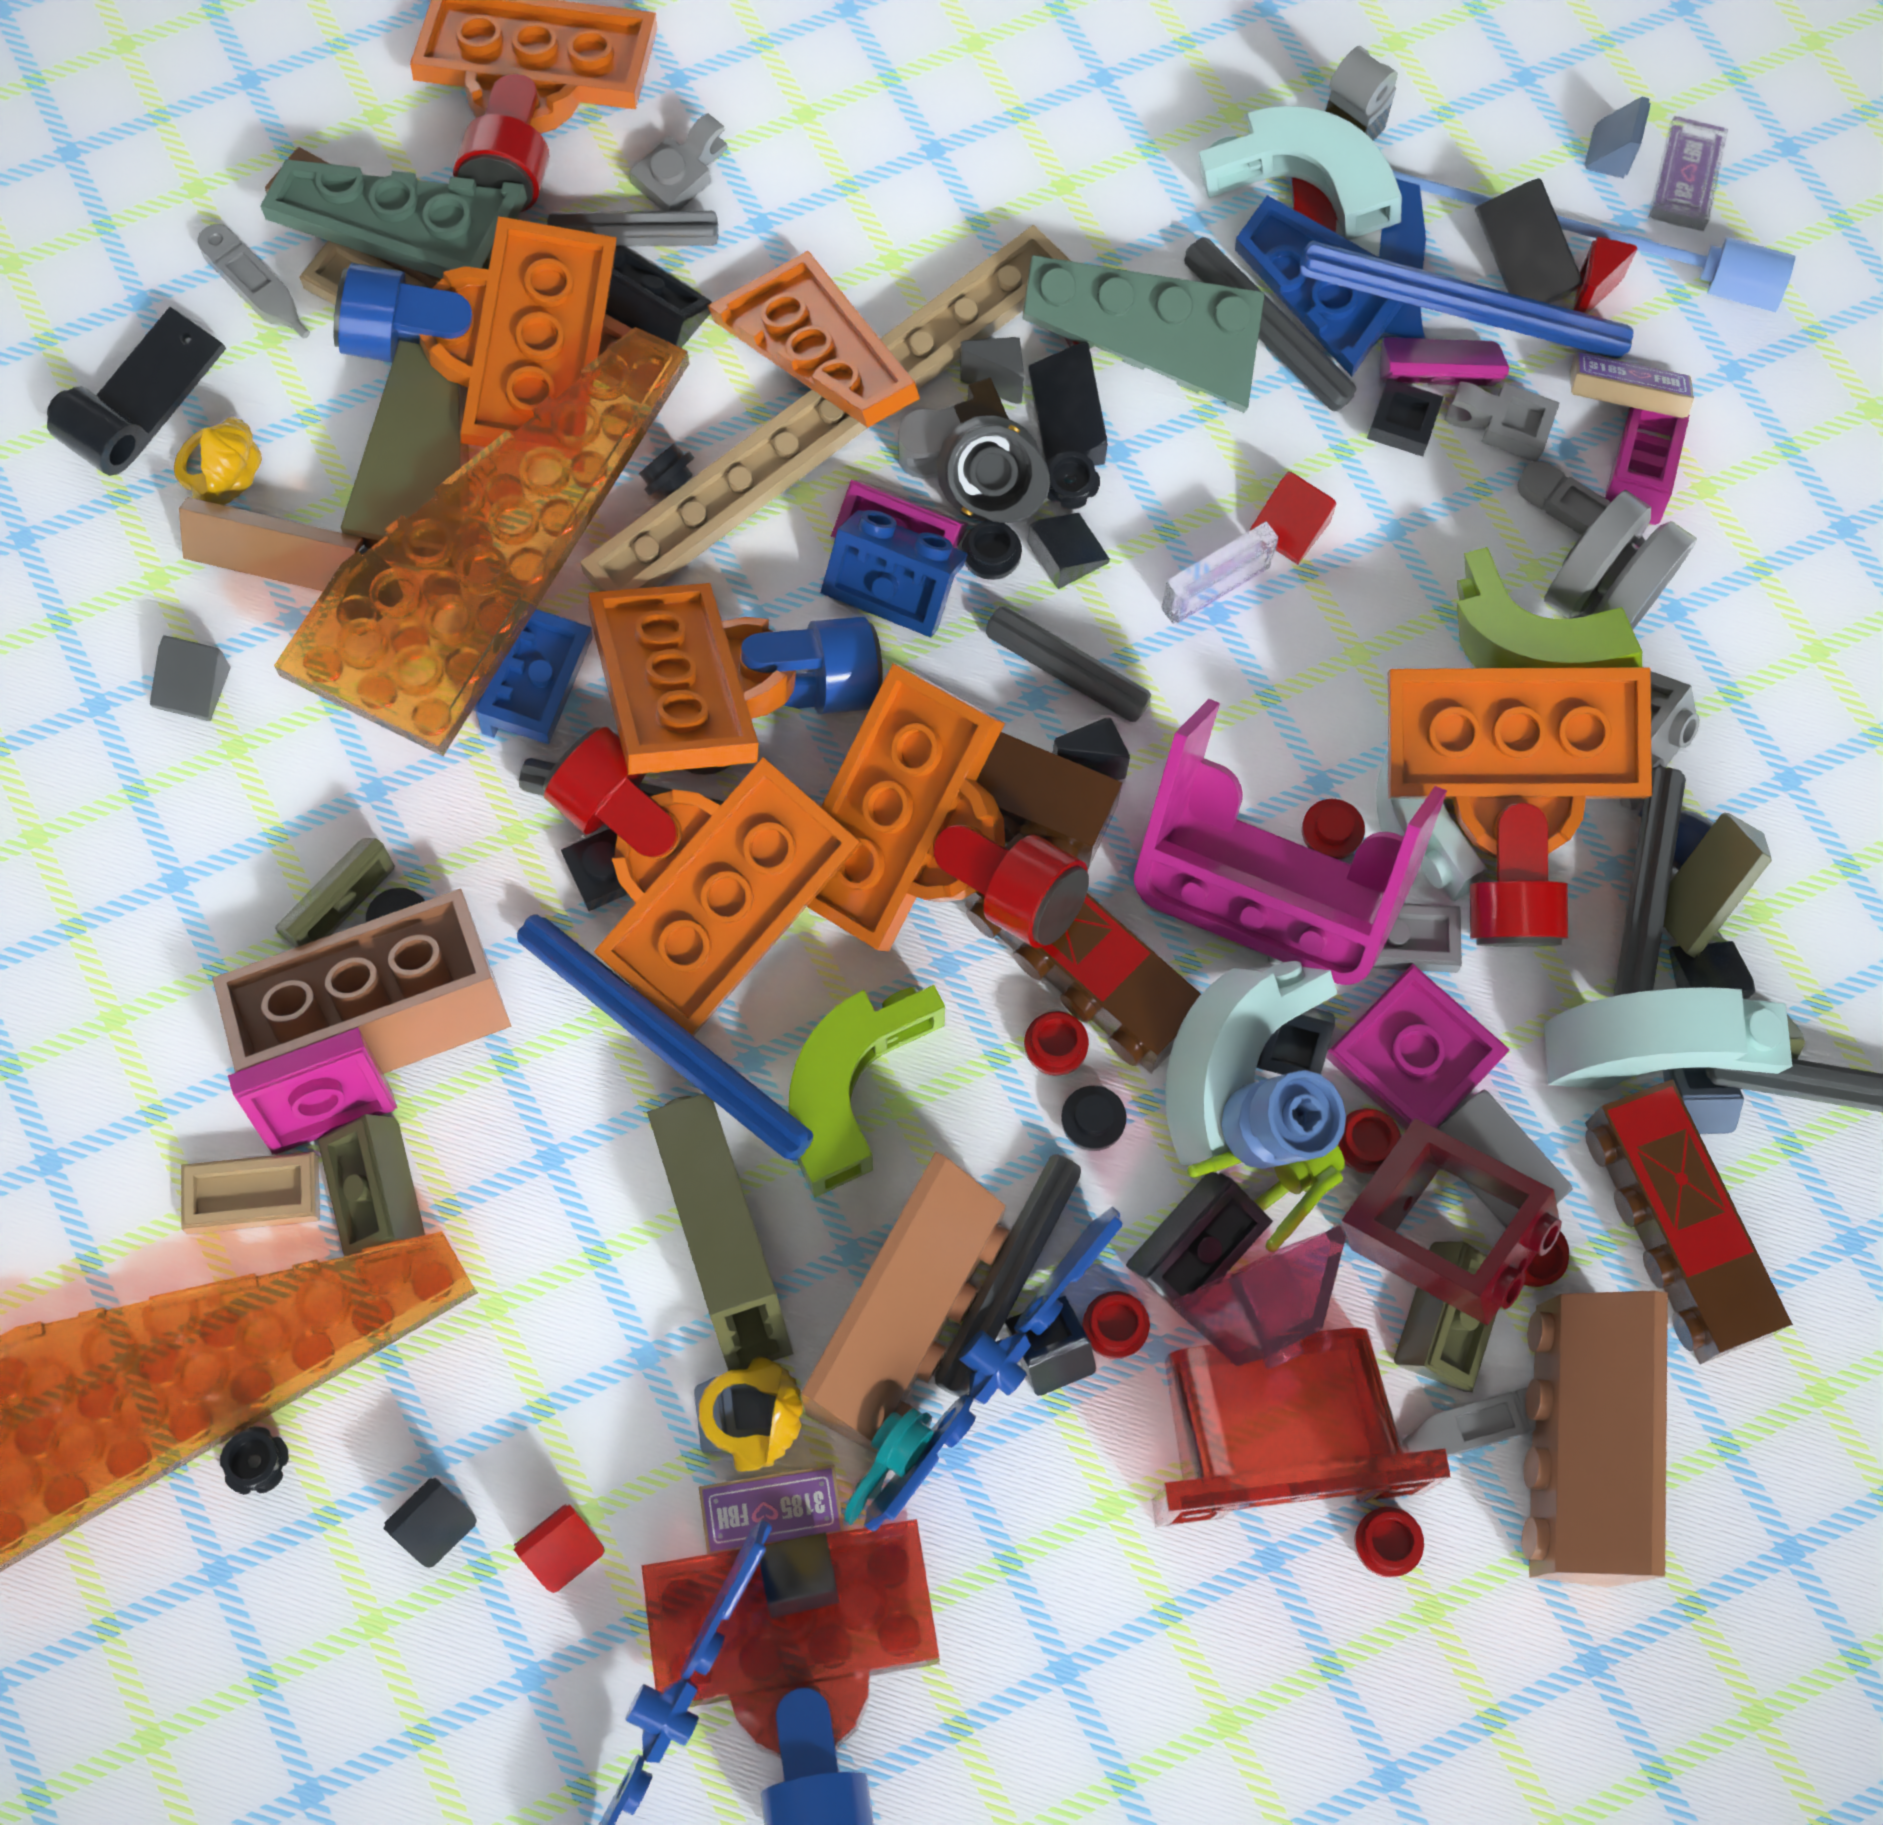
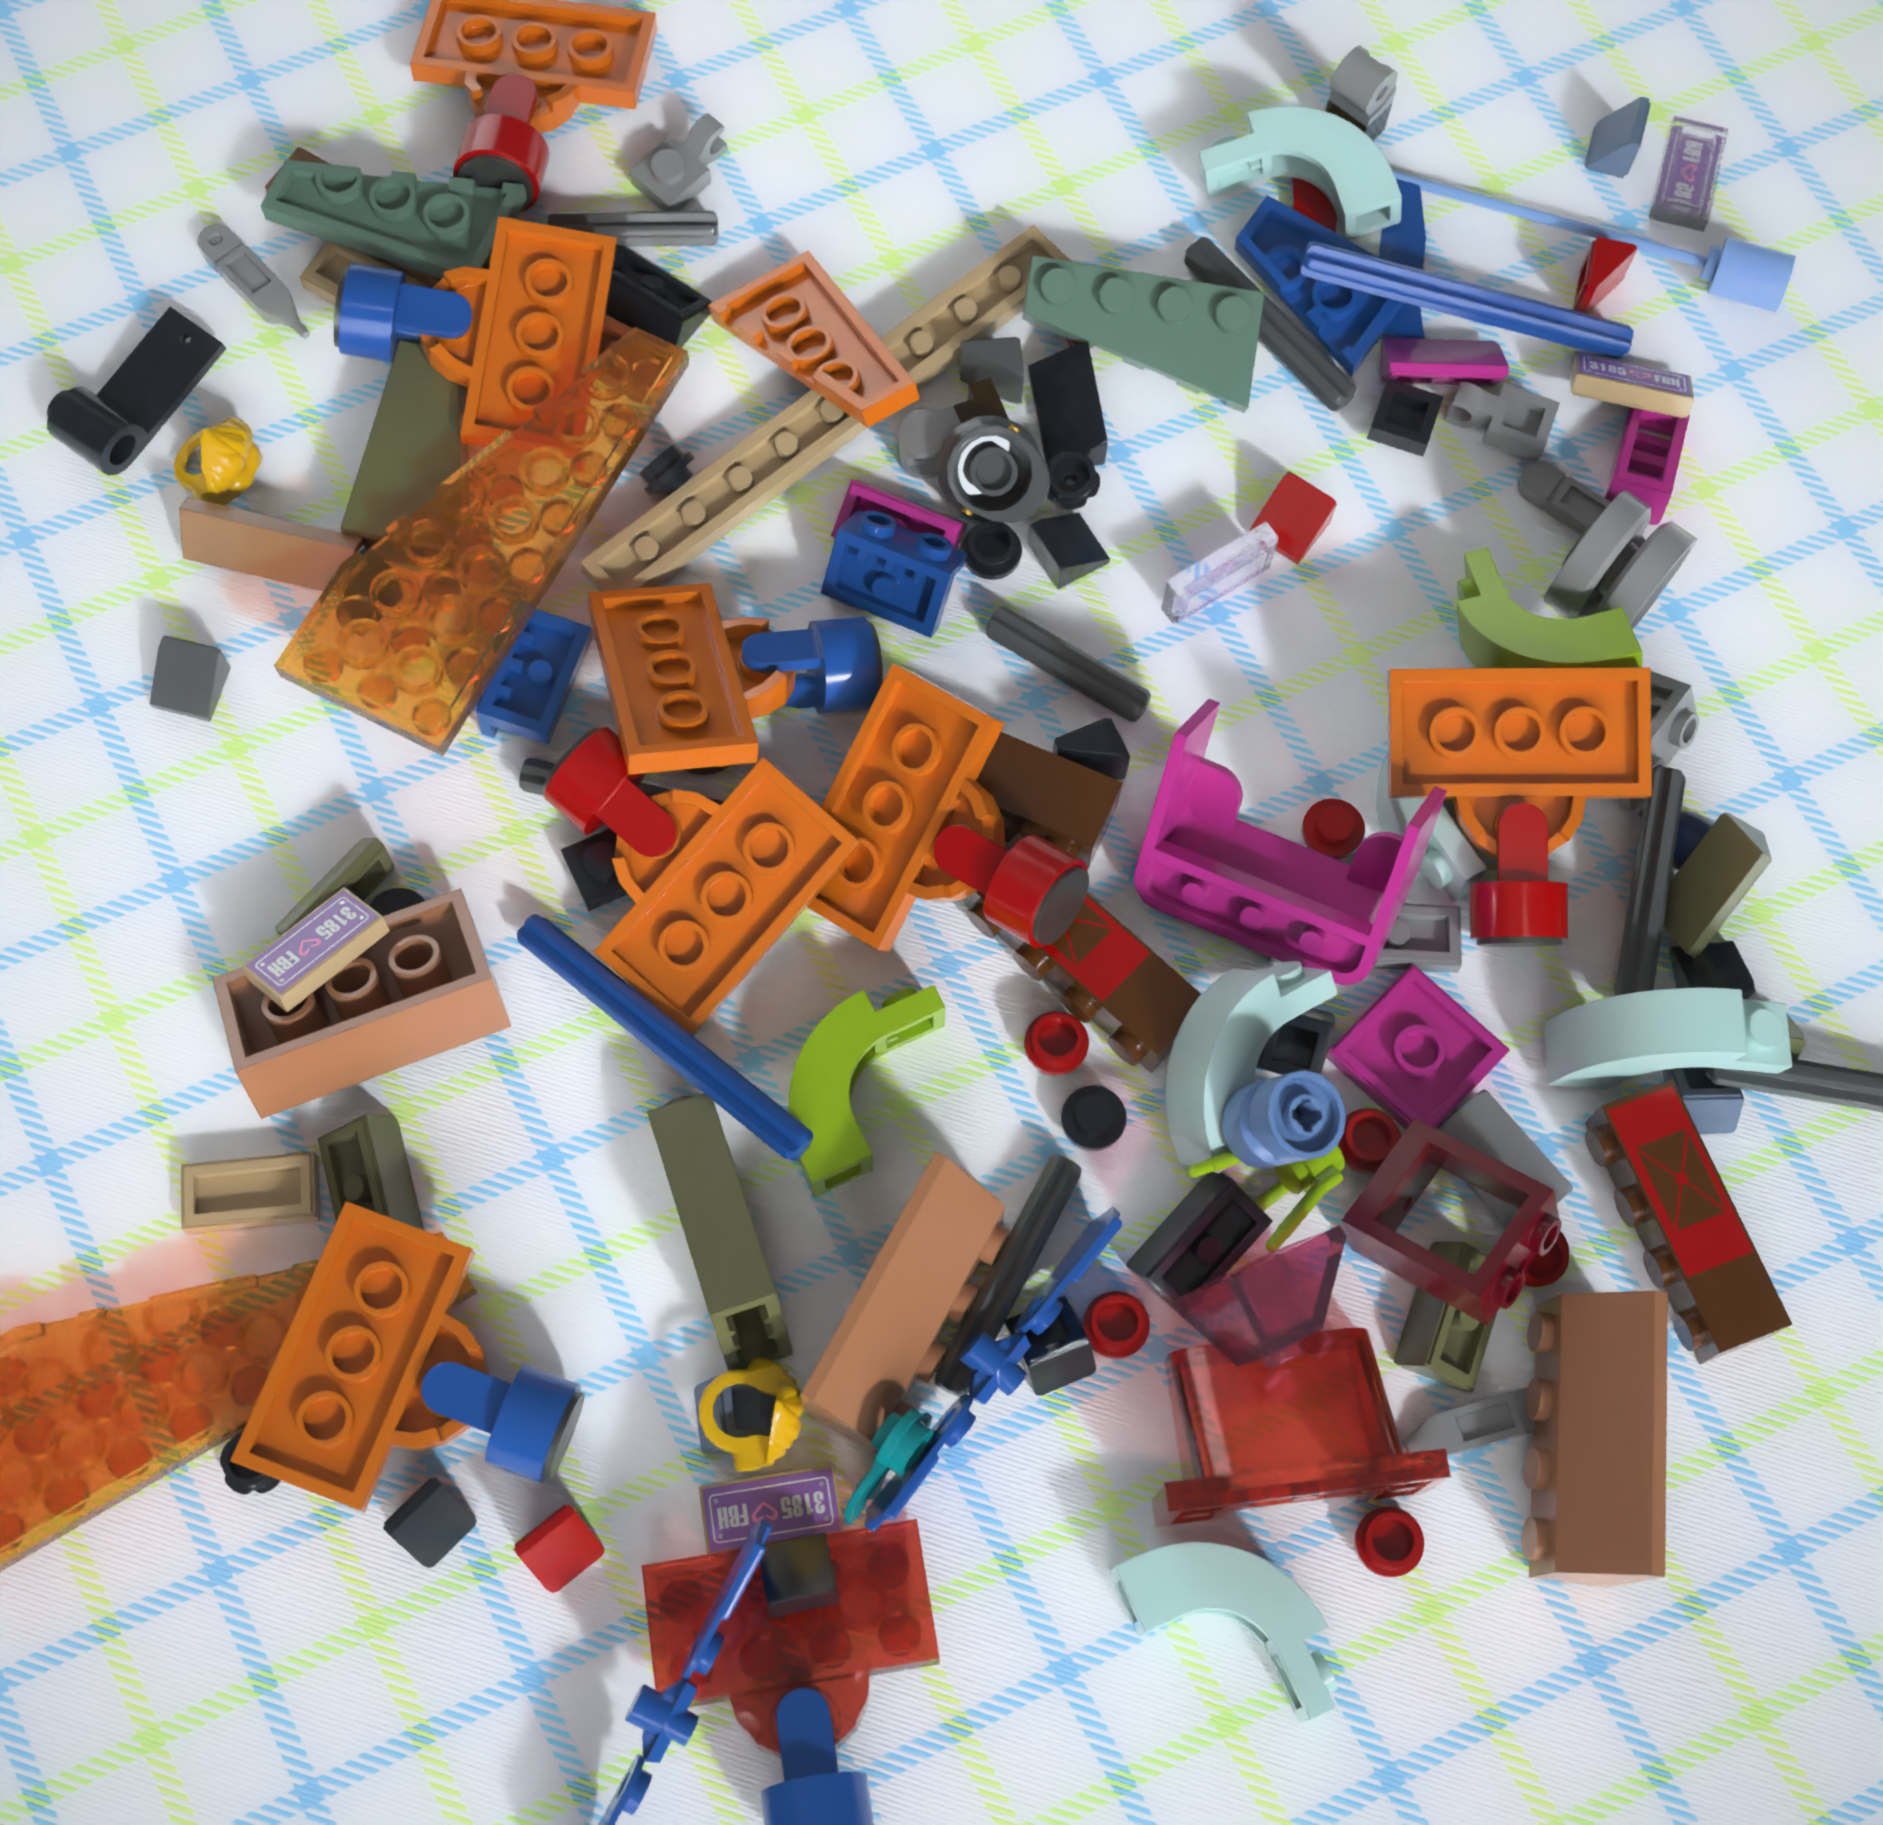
(312, 1091): dark pink tile -> none
(315, 949): none -> tile
(387, 1367): none -> orange plate
(1241, 1587): none -> light aqua arch
(1529, 243): black slope -> none

